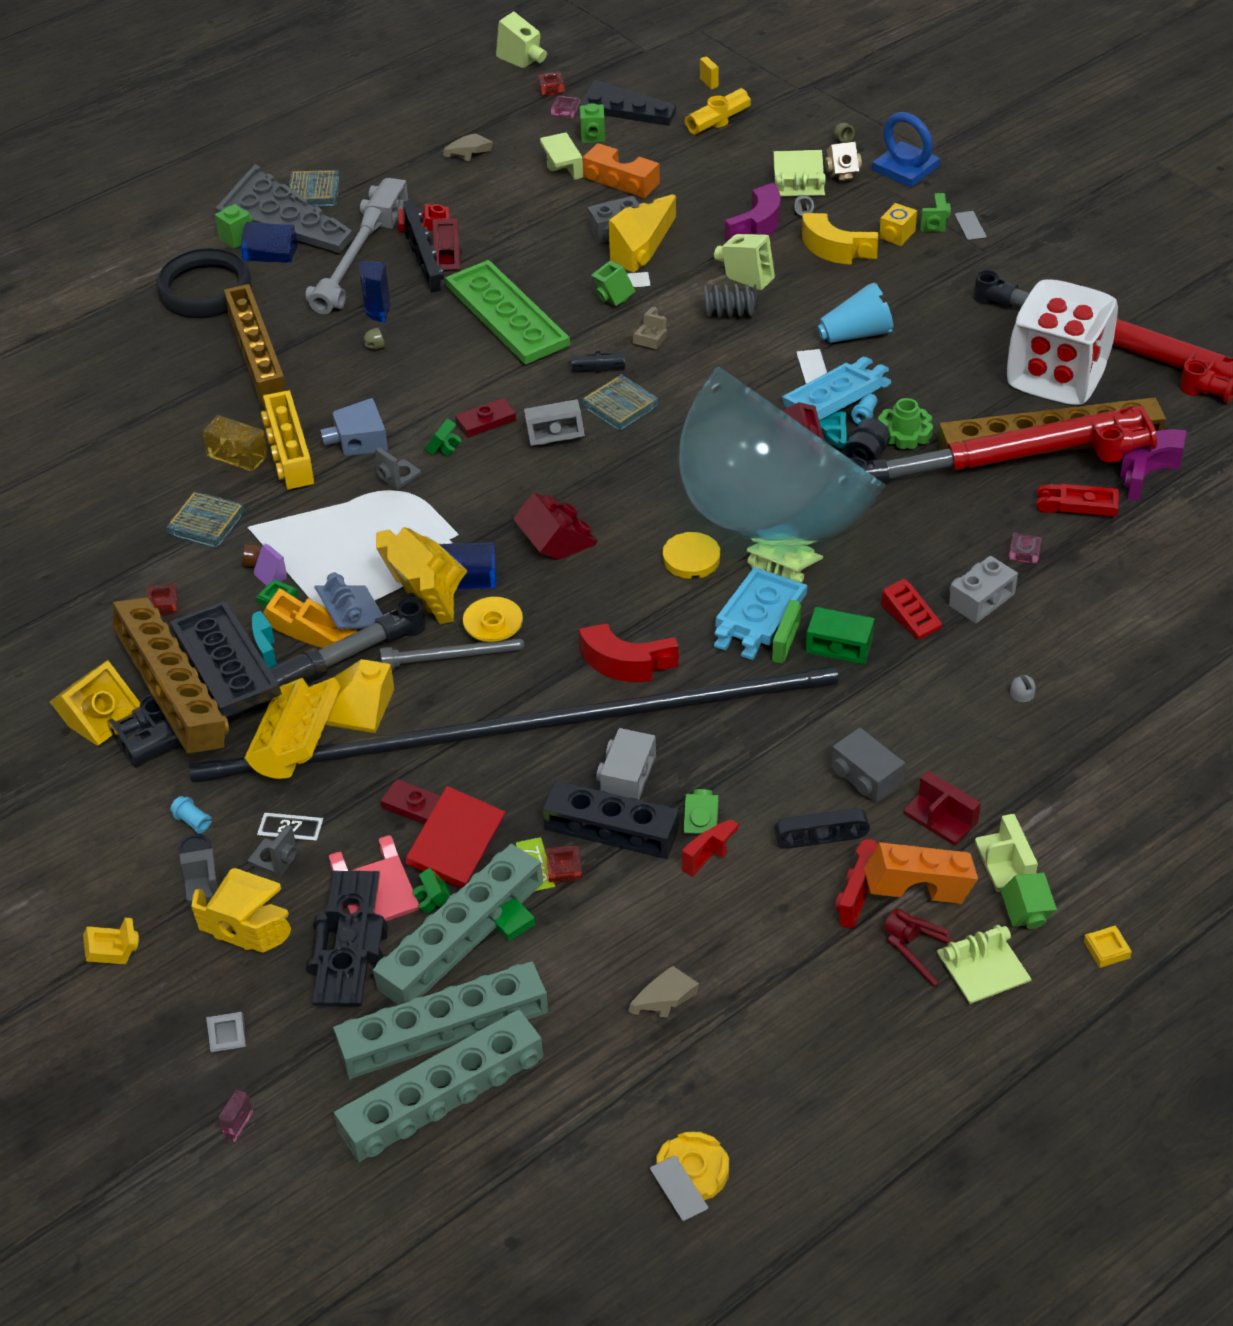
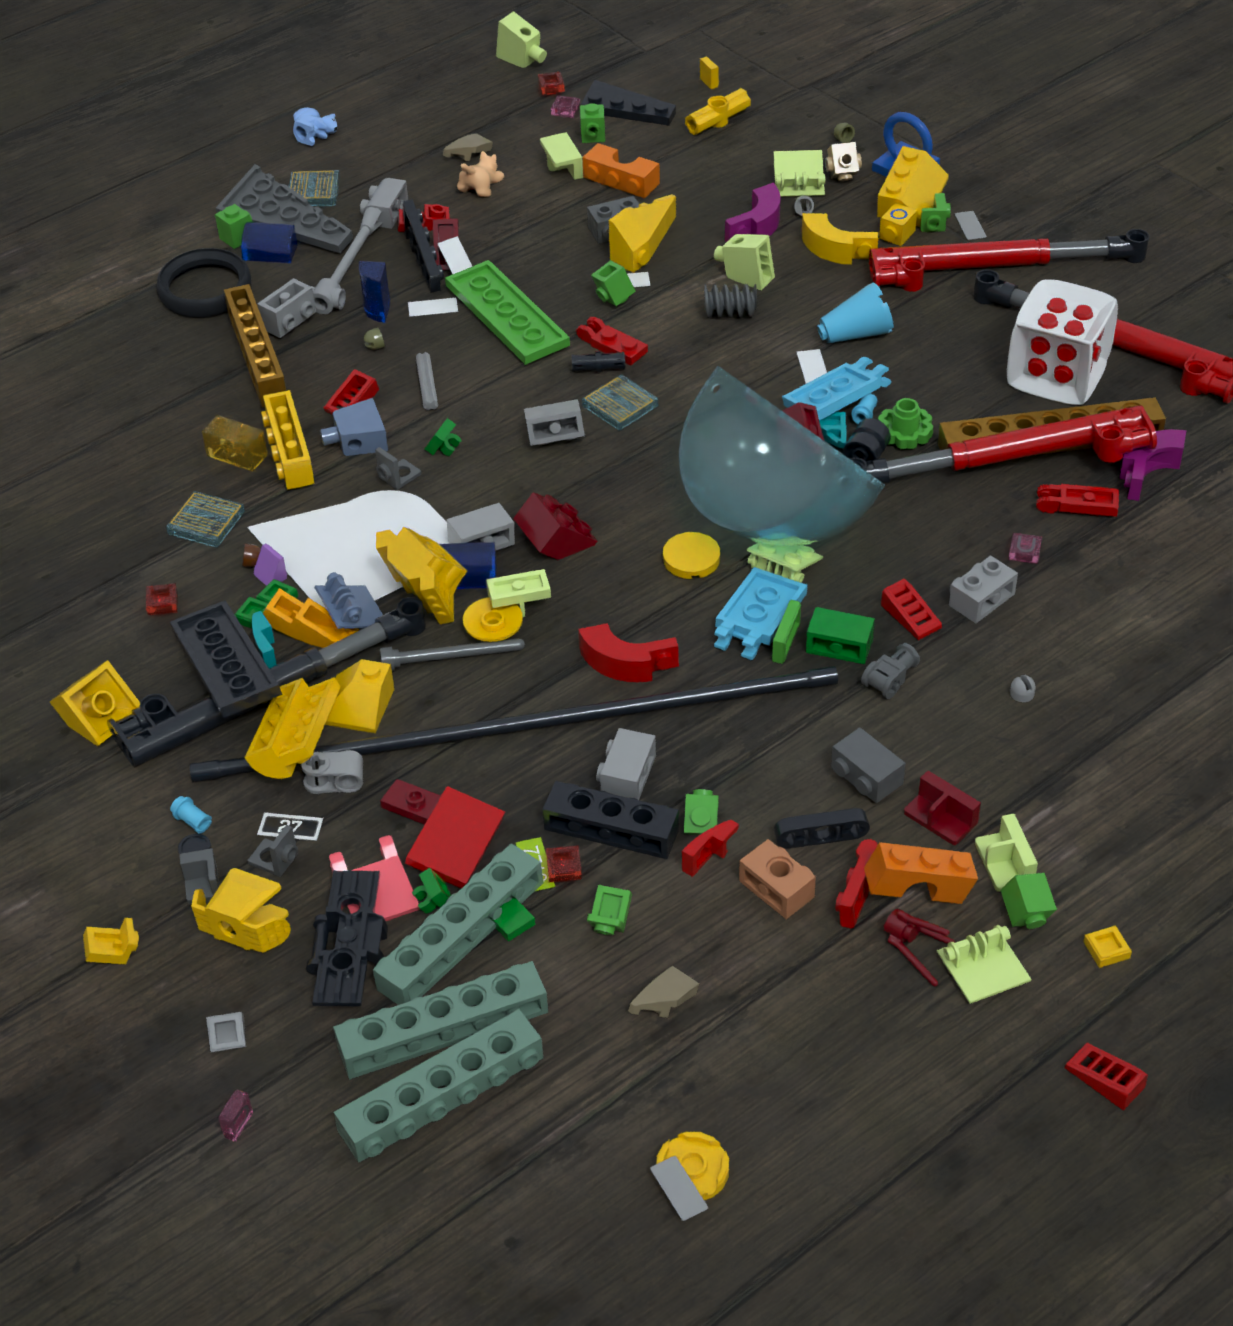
(169, 676): pearl gold brick -> none
(248, 608): none -> green tile
(287, 307): none -> light grey brick
(310, 125): none -> light blue animal
(336, 772): none -> light grey piece
(355, 380): none -> red slope
(426, 381): none -> light grey axle
(432, 307): none -> white sticker
(455, 255): none -> white sticker
(480, 176): none -> light nougat animal
(482, 526): none -> light grey brick
(485, 417): dark red plate -> none
(518, 589): none -> yellowish green panel
(610, 910): none -> bright green bracket
(611, 340): none -> red hinge
(652, 331): dark tan slope -> none
(777, 878): none -> nougat brick
(890, 672): none -> dark grey connector
(907, 264): none -> red piece
(912, 182): none -> yellow slope
(1109, 1088): none -> red slope

